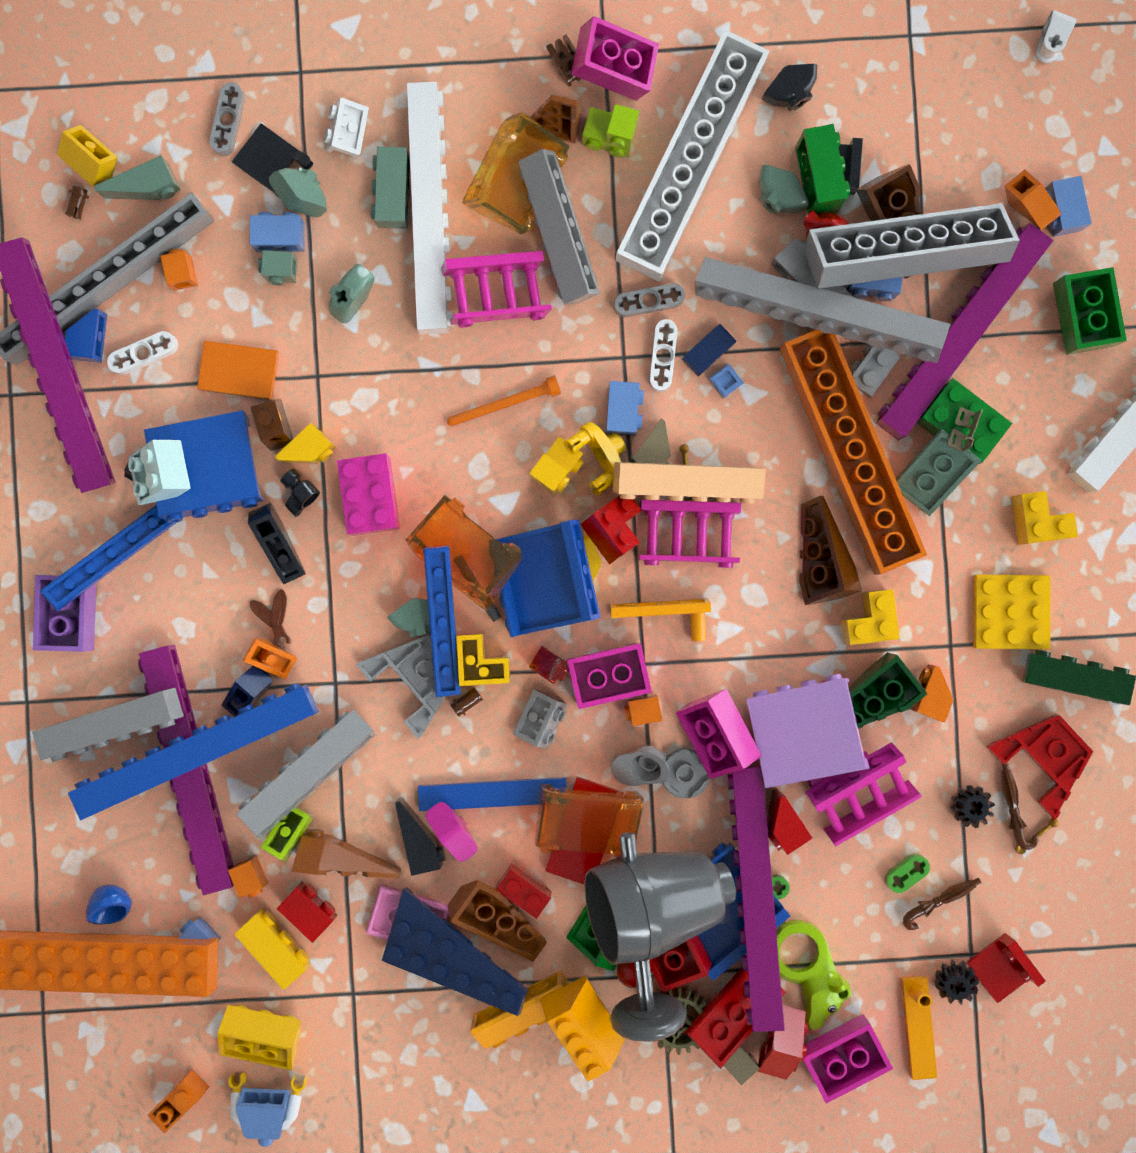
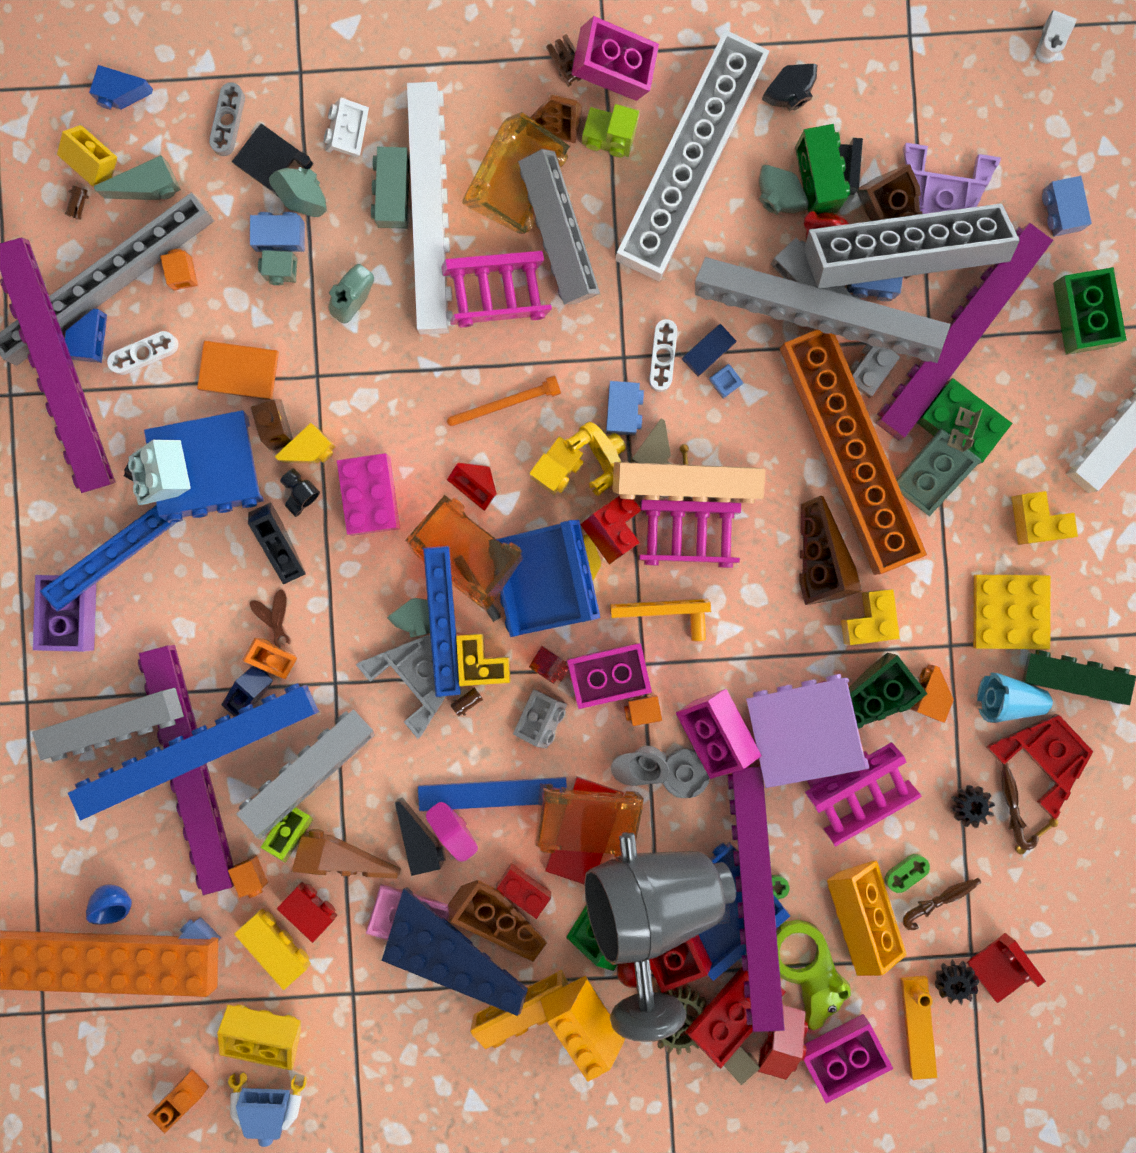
(117, 88): none -> blue slope
(474, 482): none -> red slope
(668, 302): light grey beam -> none
(784, 825): red slope -> none
(867, 919): none -> light orange slope
(948, 192): none -> lavender wing
(1011, 699): none -> medium azure cone
(1031, 200): orange slope -> none

